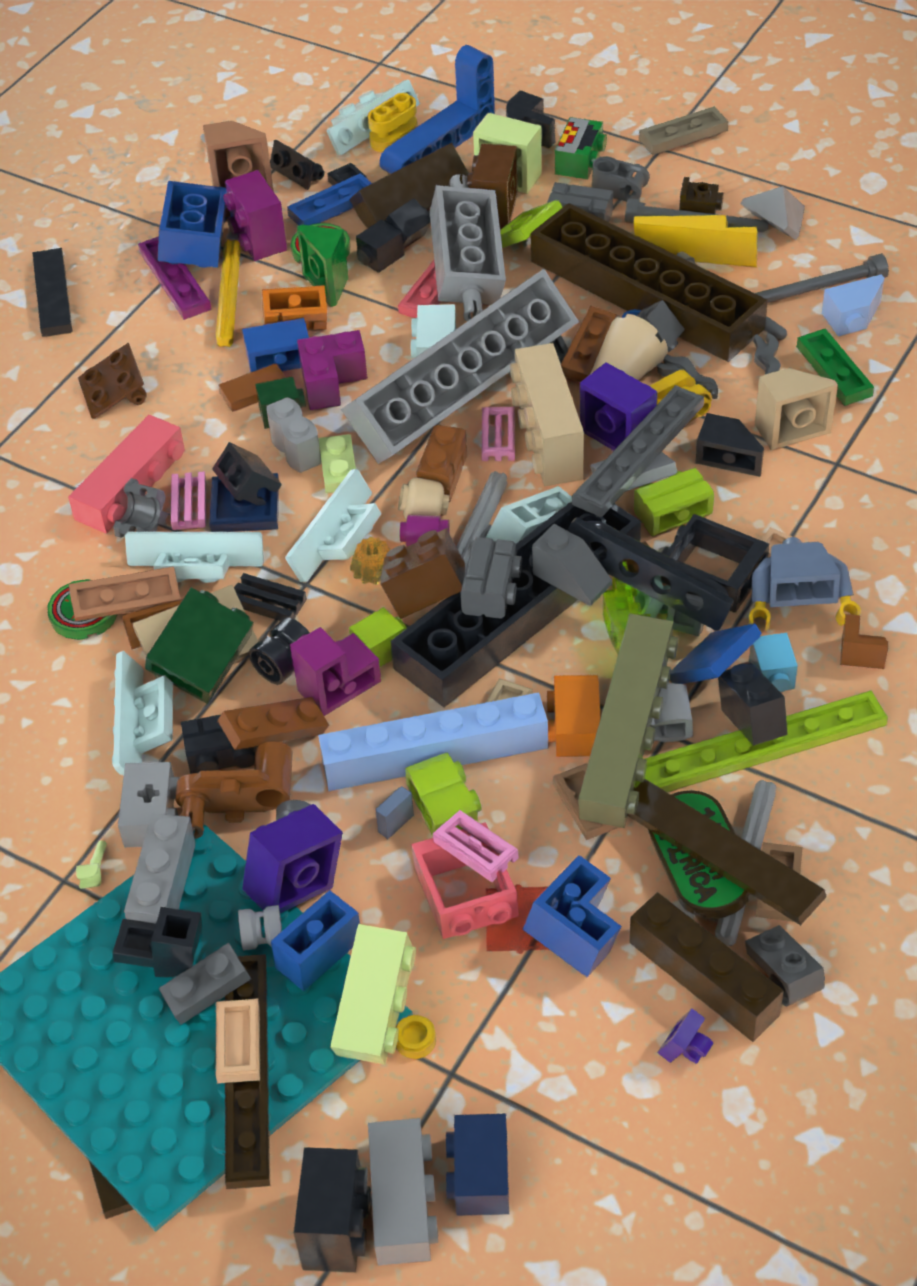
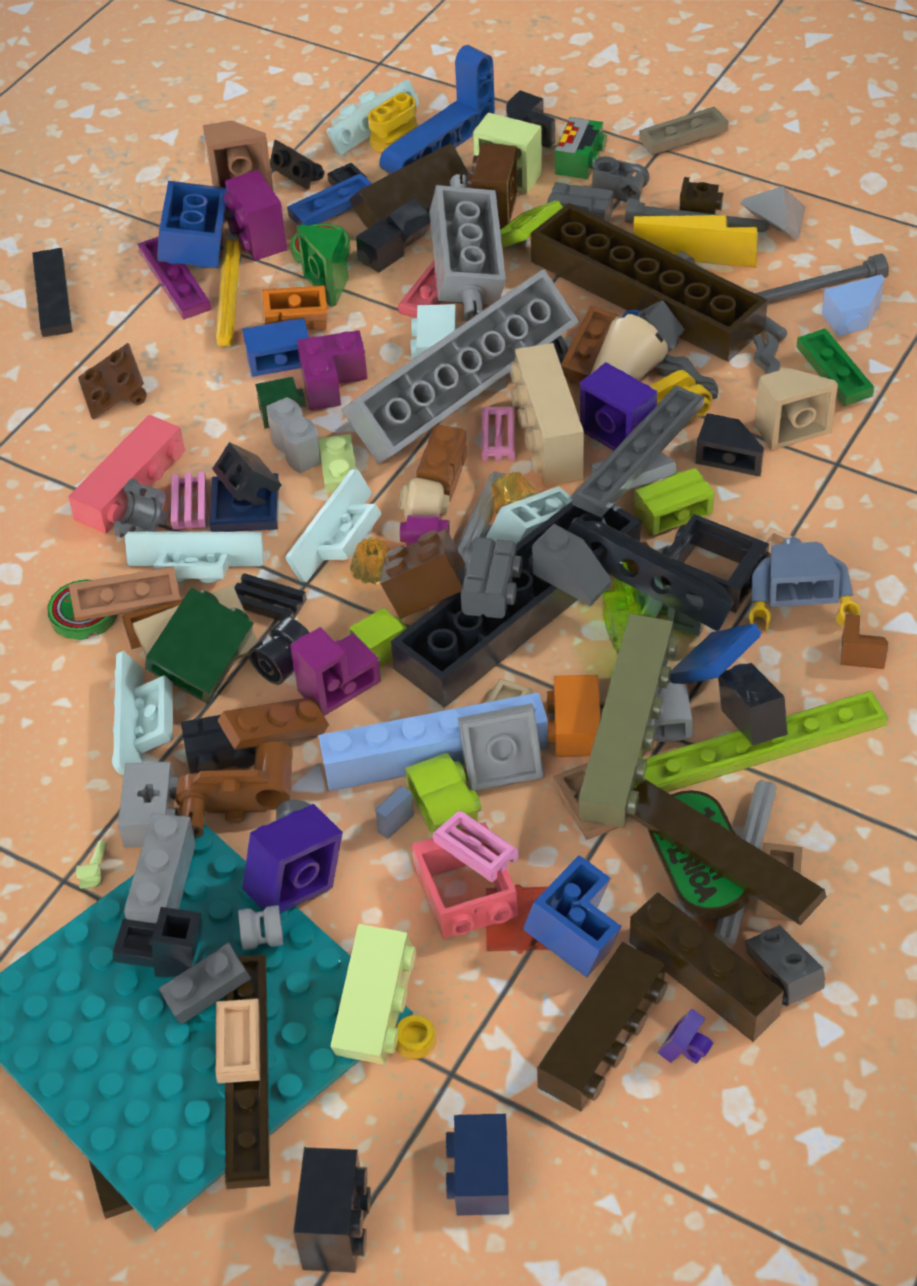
(242, 390): dark orange tile -> none
(315, 940): blue brick -> none
(401, 1192): light grey brick -> none
(501, 747): none -> light grey tile
(510, 489): none -> clear yellow piece
(601, 1027): none -> dark brown brick
(775, 660): medium azure brick -> none

